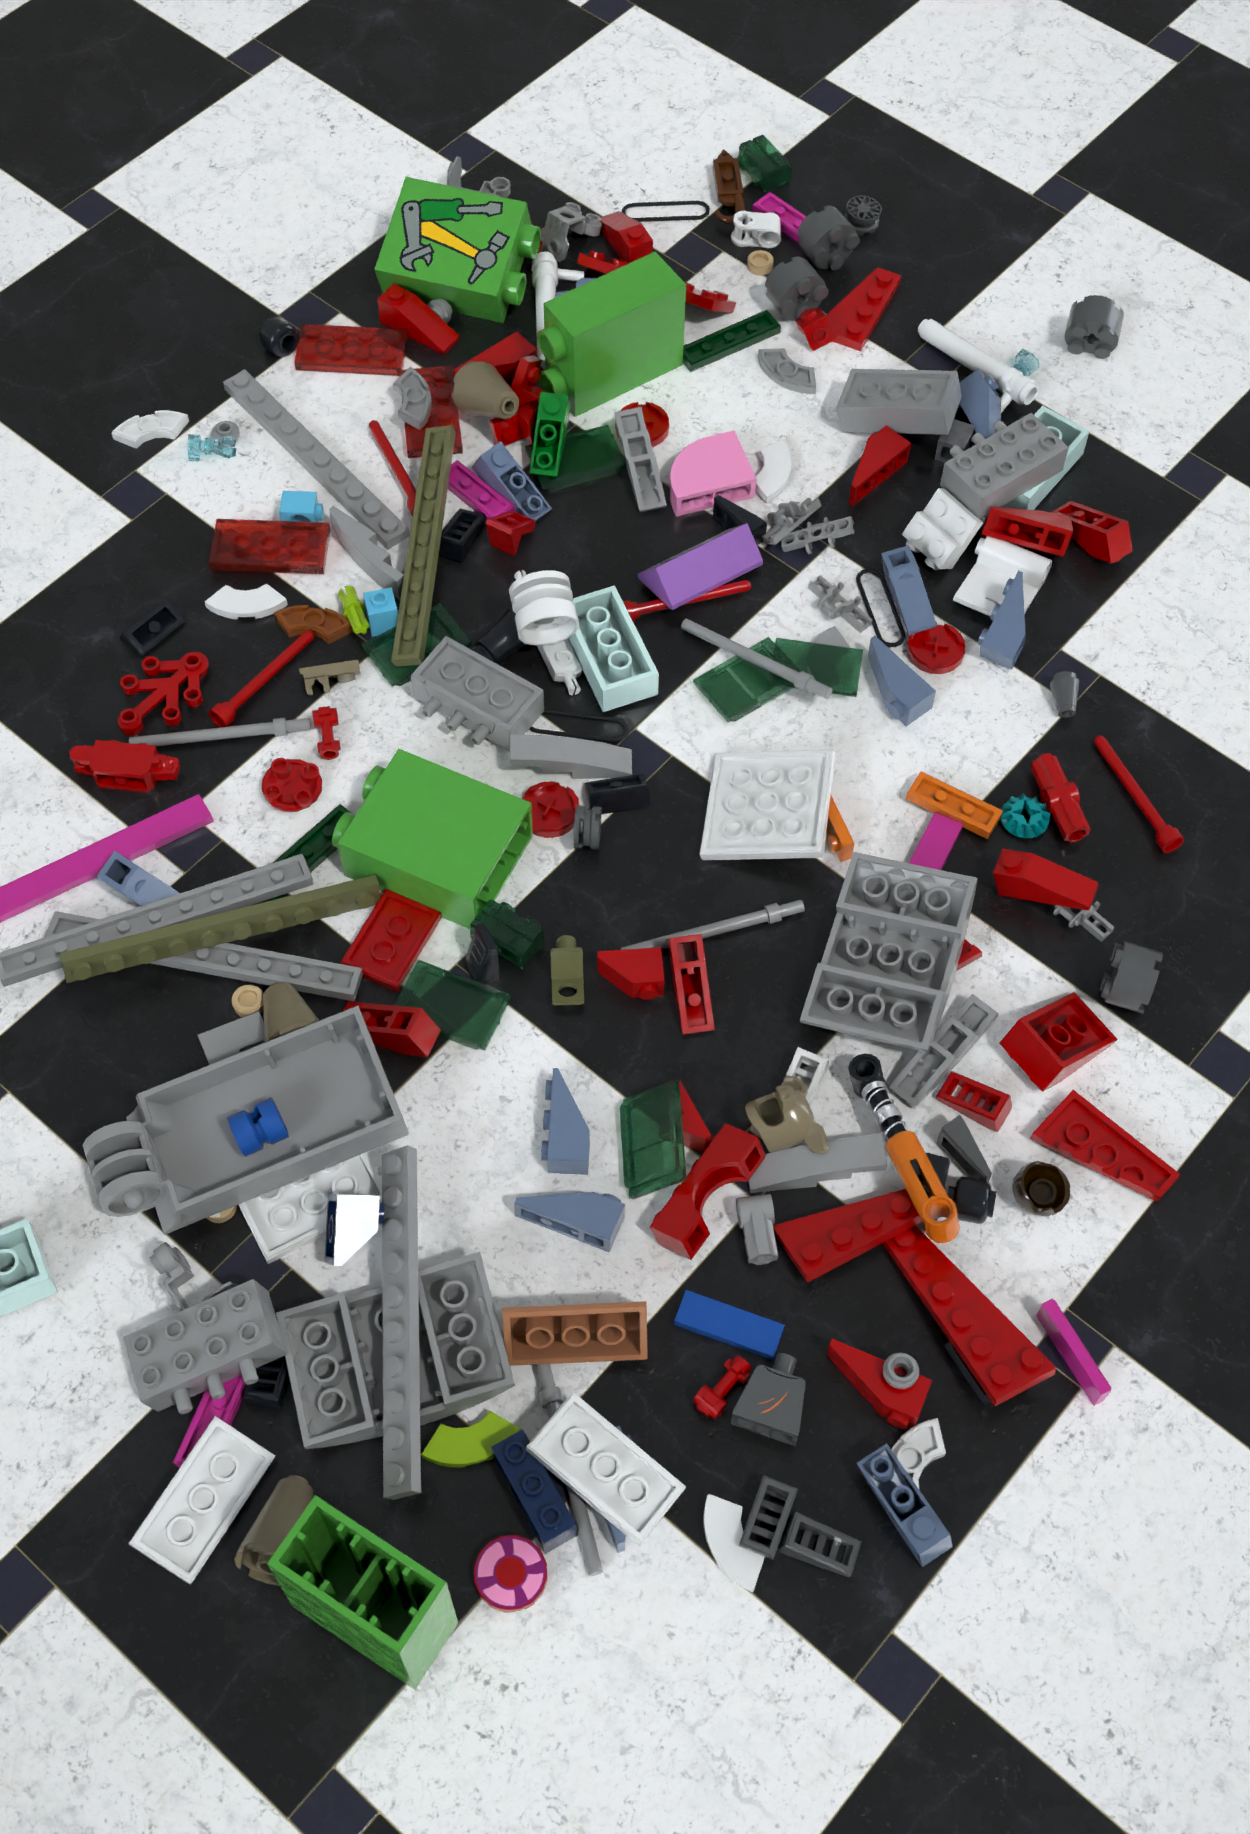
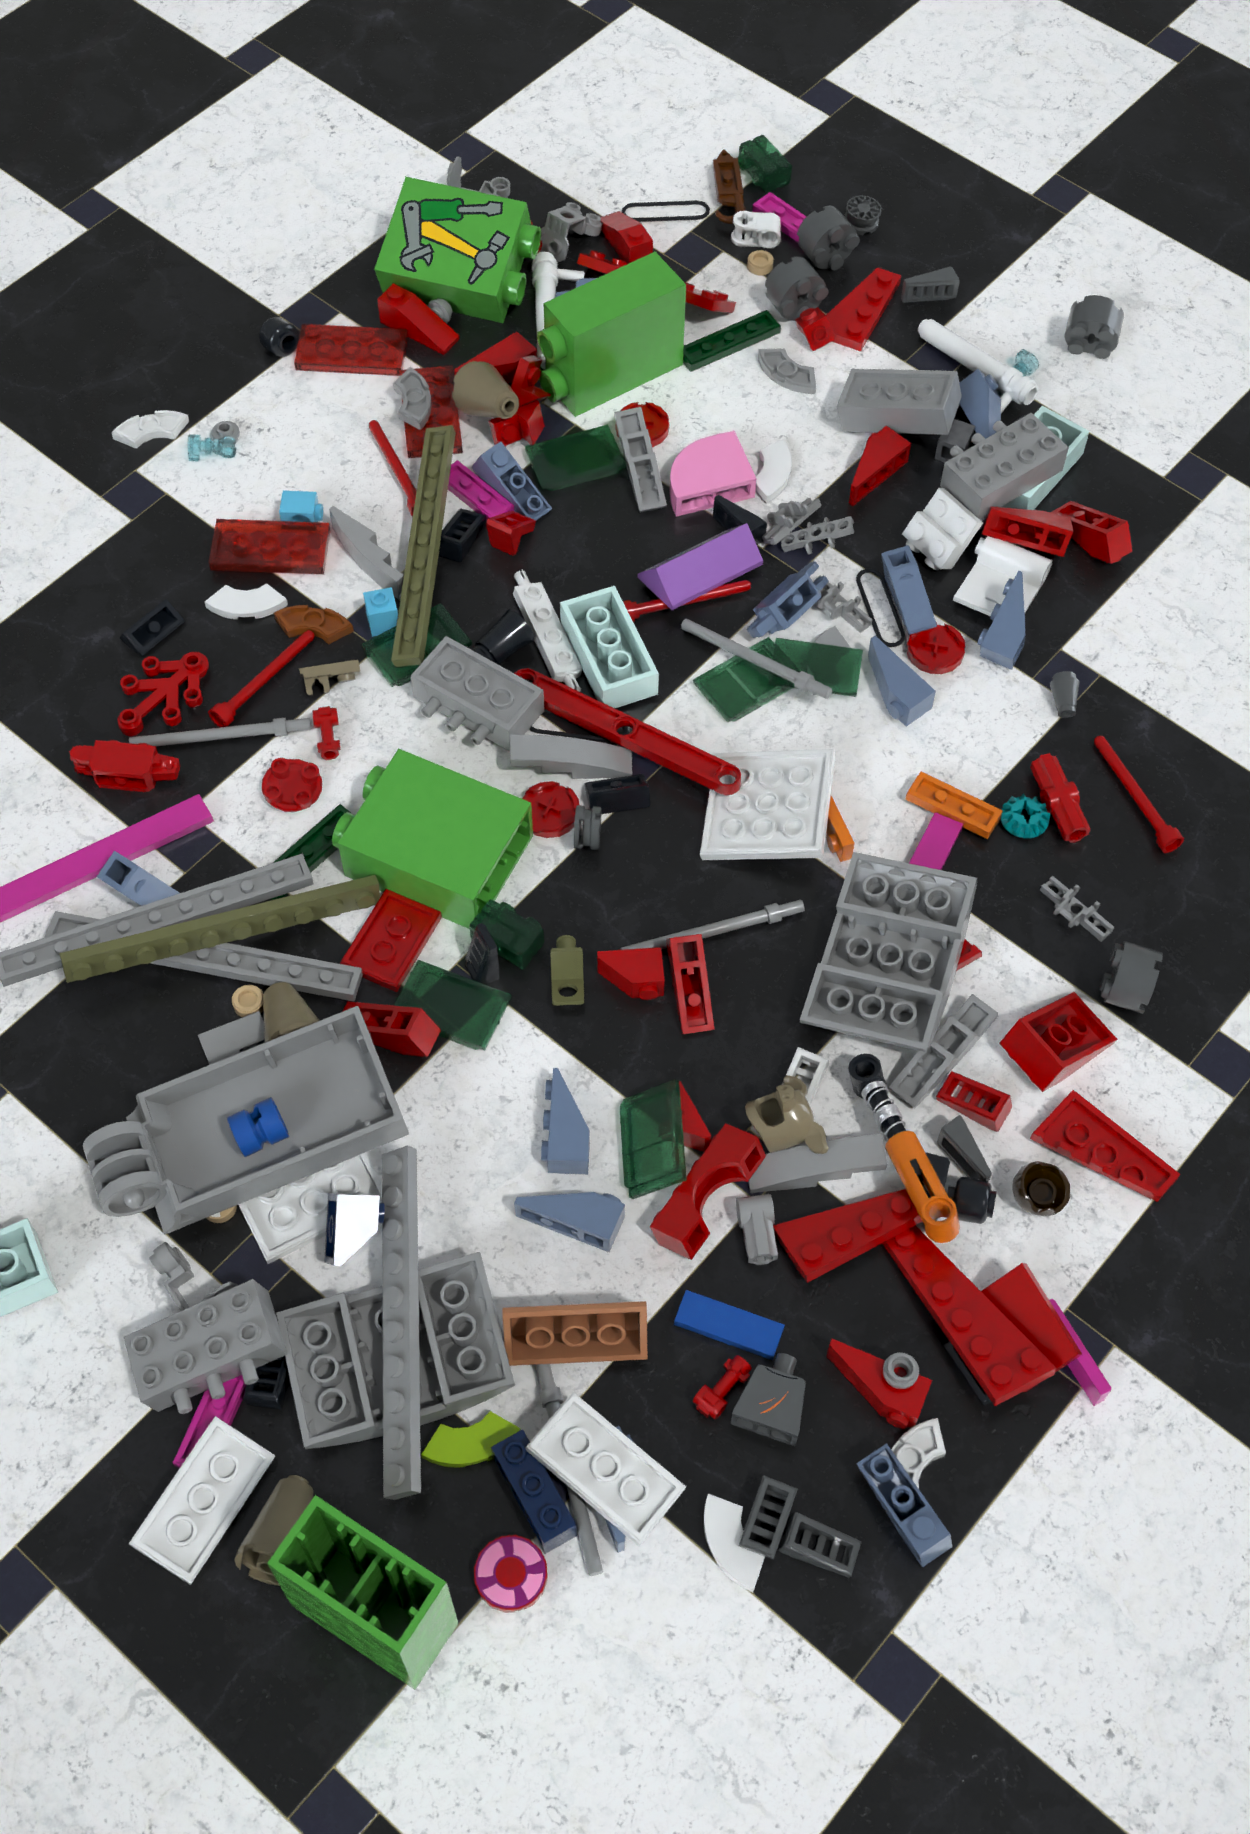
(316, 459): light grey plate -> none
(354, 610): lime axle -> none
(543, 608): white wheel -> none
(550, 434): green slope -> none
(643, 739): none -> red beam
(787, 602): none -> sand blue hinge
(939, 284): none -> dark grey slope
(1029, 1309): none -> red tile
(1040, 880): red slope -> none

